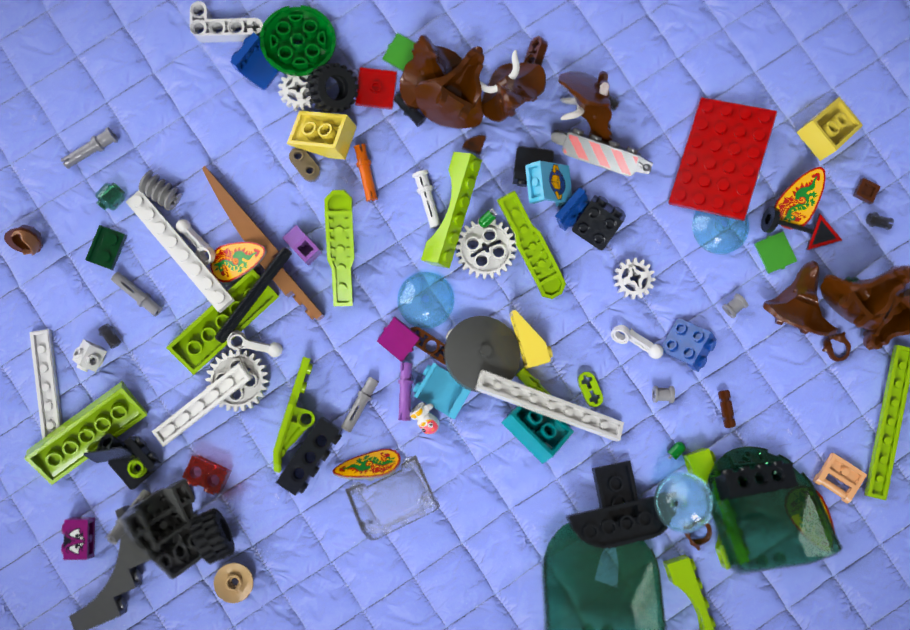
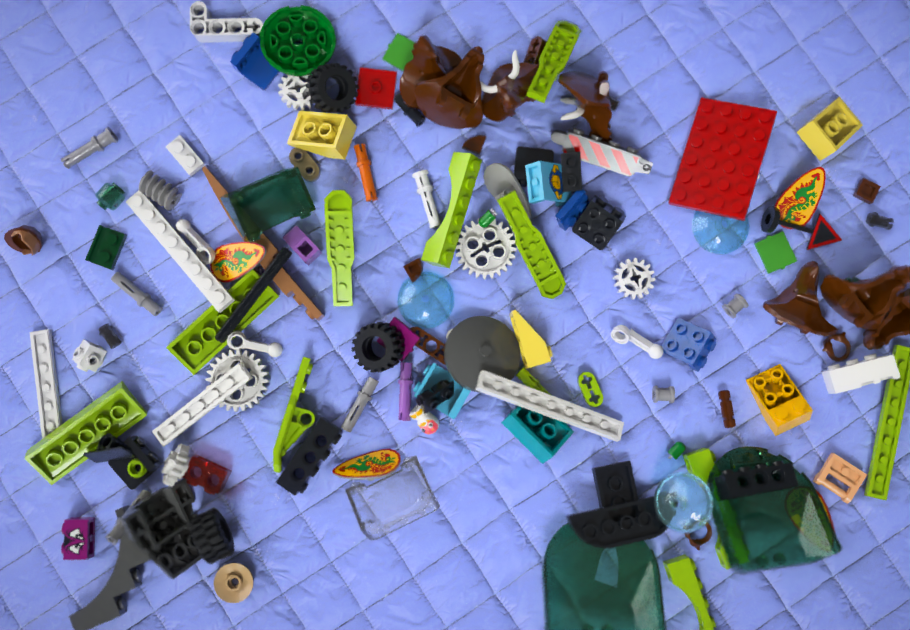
(176, 465): none -> white gear
(185, 155): none -> white plate
(268, 202): none -> clear green windscreen
(364, 351): none -> black tyre
(414, 269): none -> reddish brown tile
(442, 391): none -> black hinge
(501, 181): none -> light grey shield
(553, 59): none -> lime piece
(571, 172): none -> black hinge
(779, 400): none -> yellow slope
(860, 373): none -> white wedge

